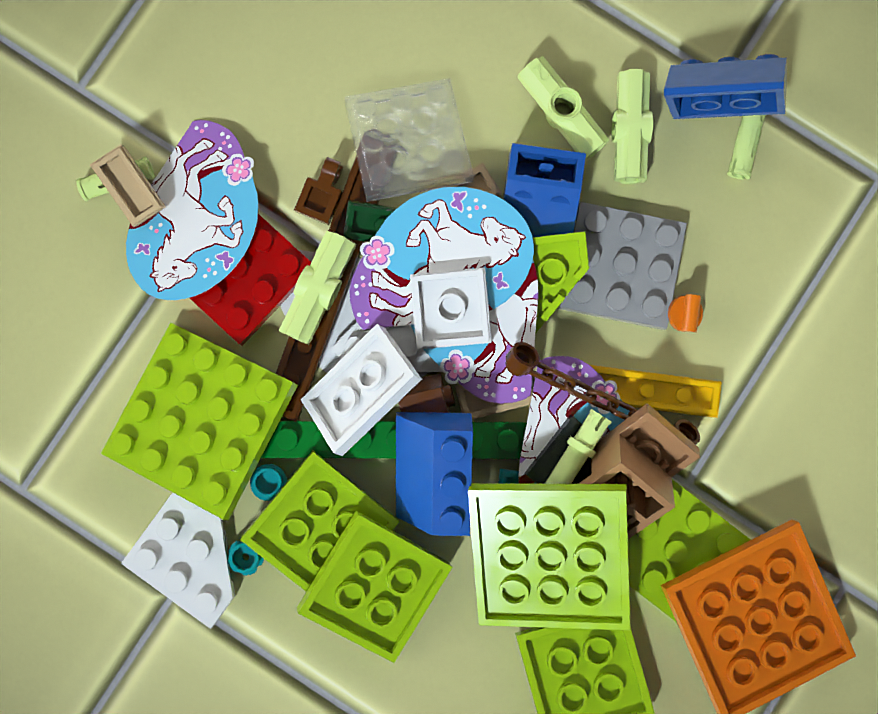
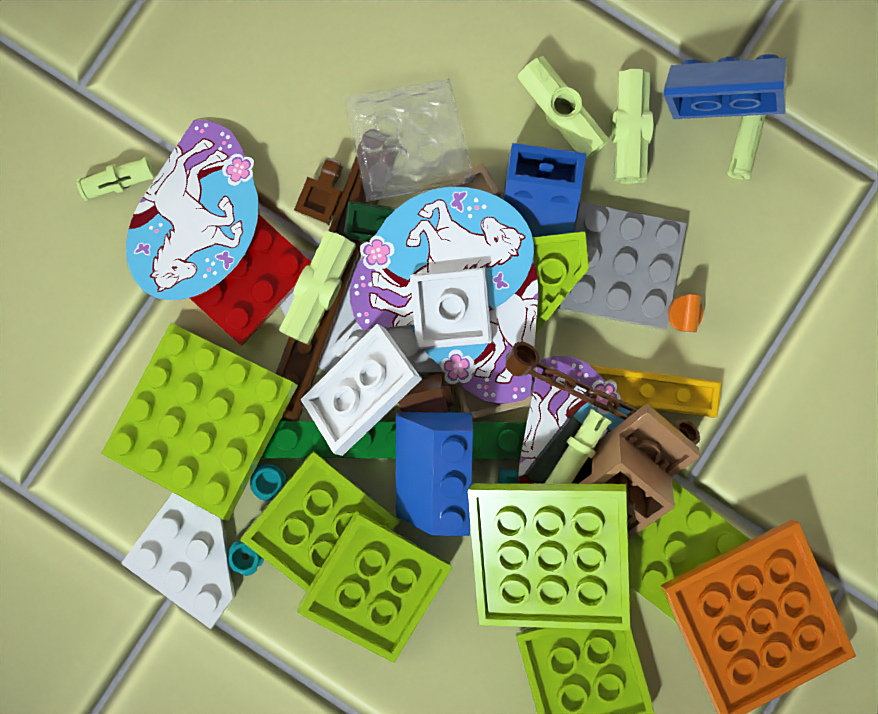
(128, 185): tan tile -> none

